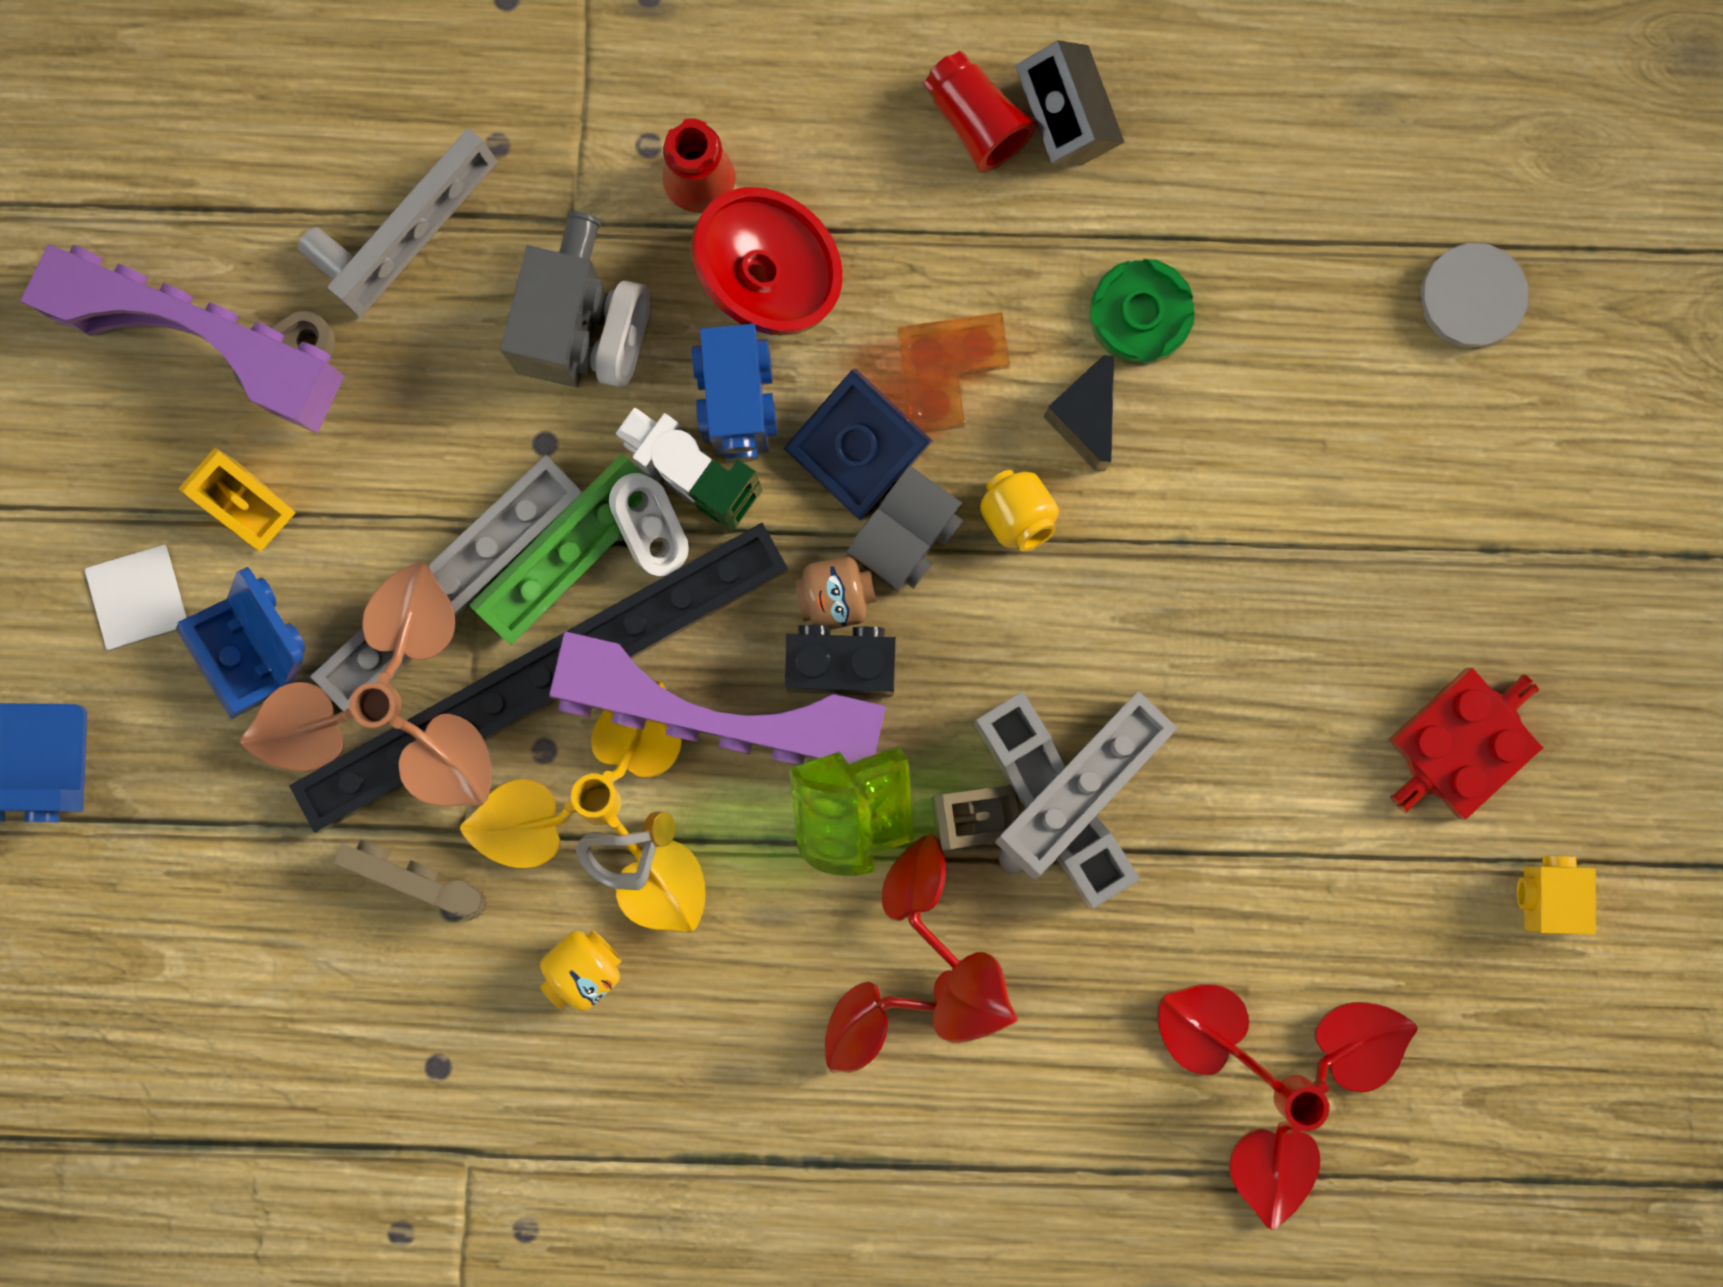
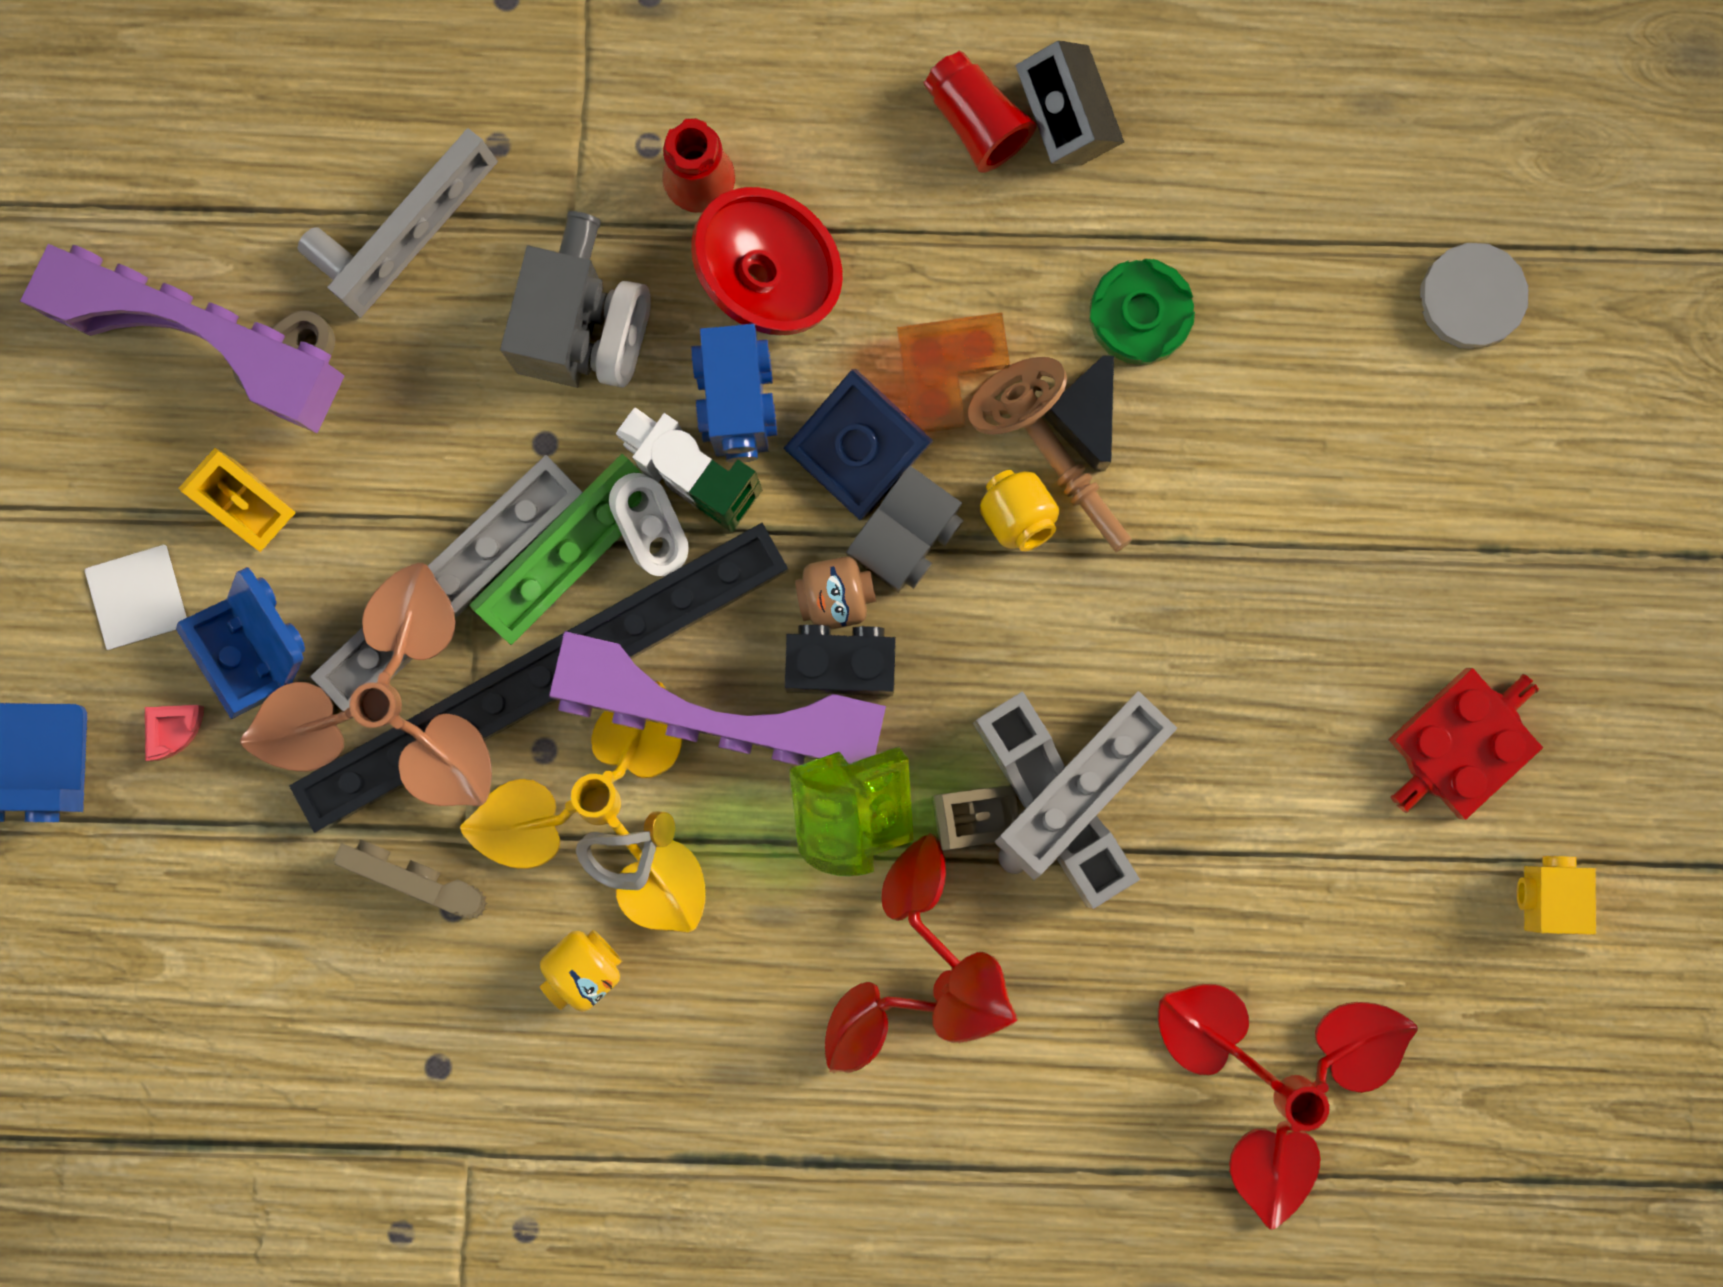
(170, 729): none -> coral tile
(1027, 412): none -> medium nougat dish

